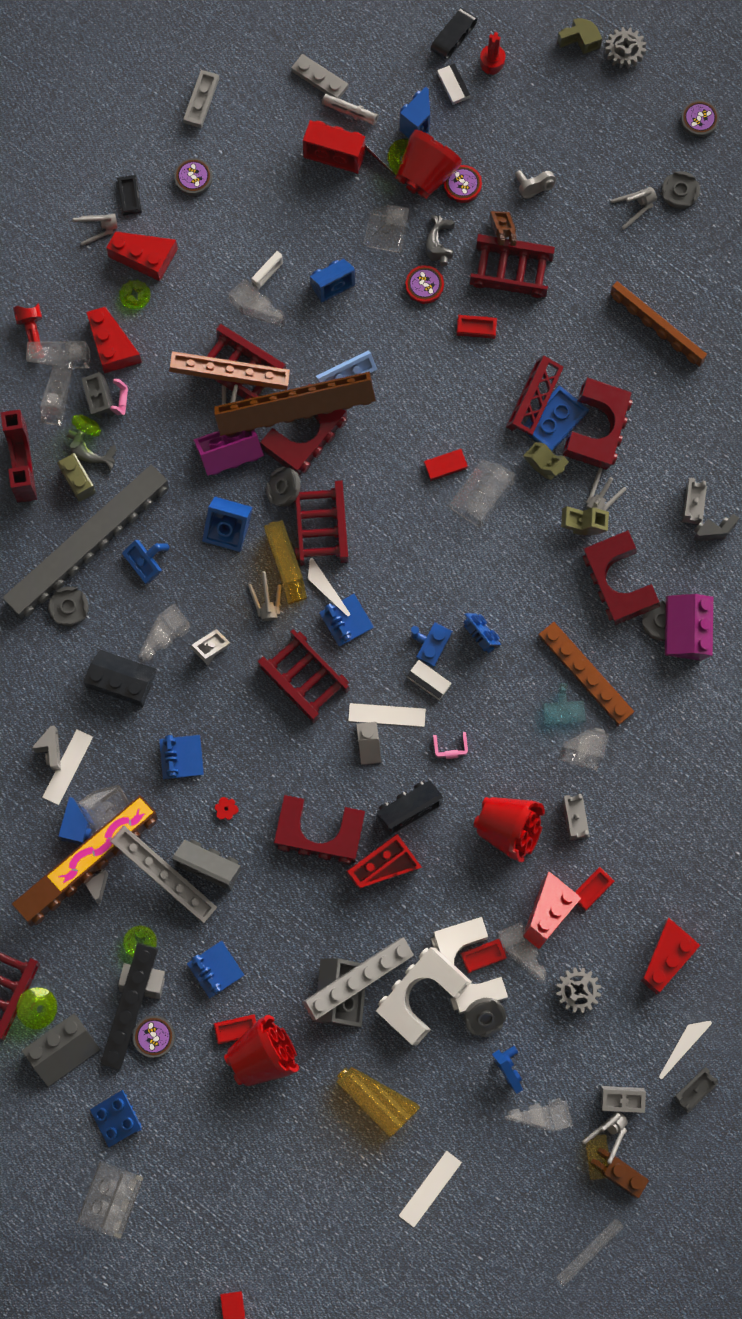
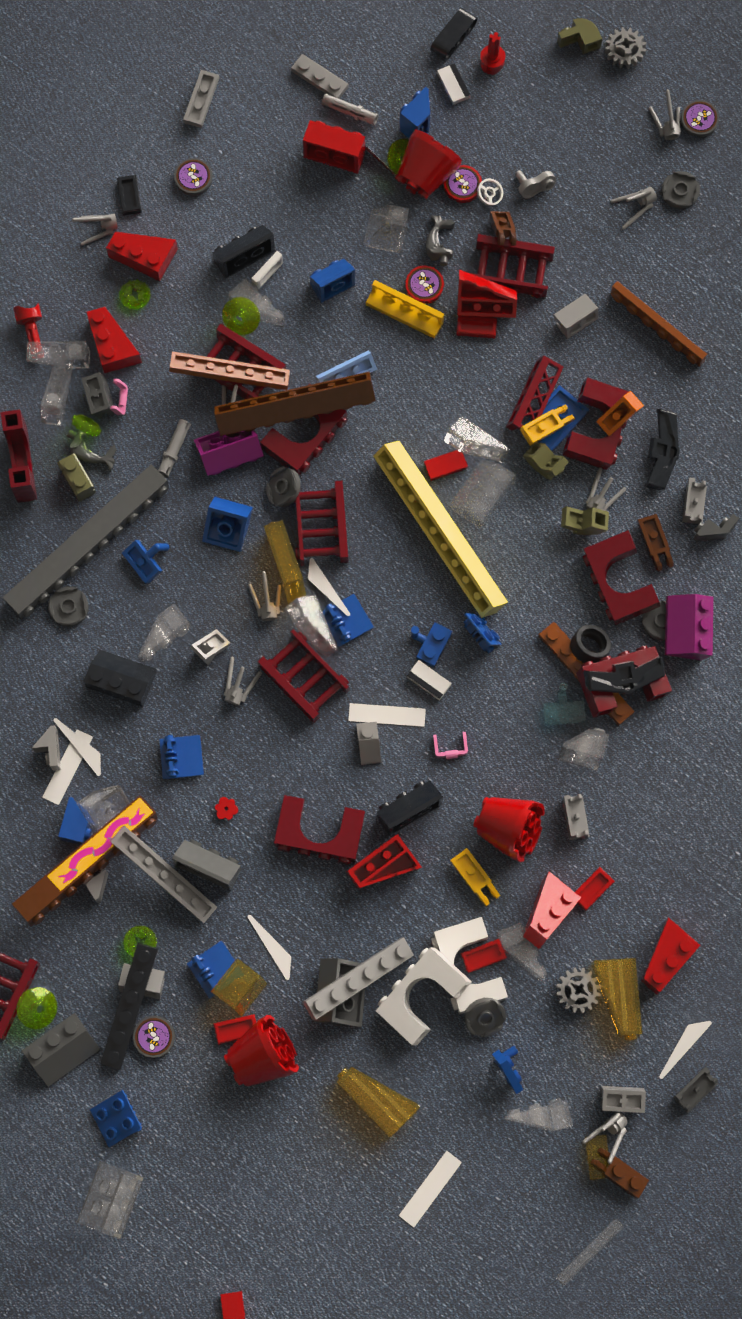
(89, 754): none -> white sticker
(175, 444): none -> light grey pin
(235, 694): none -> light grey plant
(239, 987): none -> clear yellow slope
(244, 250): none -> black slope
(246, 310): none -> clear neon green dish
(279, 955): none -> white sticker
(310, 621): none -> clear slope
(405, 309): none -> yellow fence
(440, 529): none -> light yellow brick
(474, 441): none -> clear slope
(474, 875): none -> yellow hinge
(484, 297): none -> red wedge
(492, 190): none -> white piece
(545, 425): none -> yellow hinge
(576, 316): none -> light grey hinge
(596, 634): none -> black tyre
(604, 702): none -> dark red arch
(619, 413): none -> orange slope
(621, 994): none -> clear yellow slope
(625, 676): none -> black plate
(655, 540): none -> reddish brown hinge
(663, 450): none -> black plate
(670, 129): none -> light grey plant

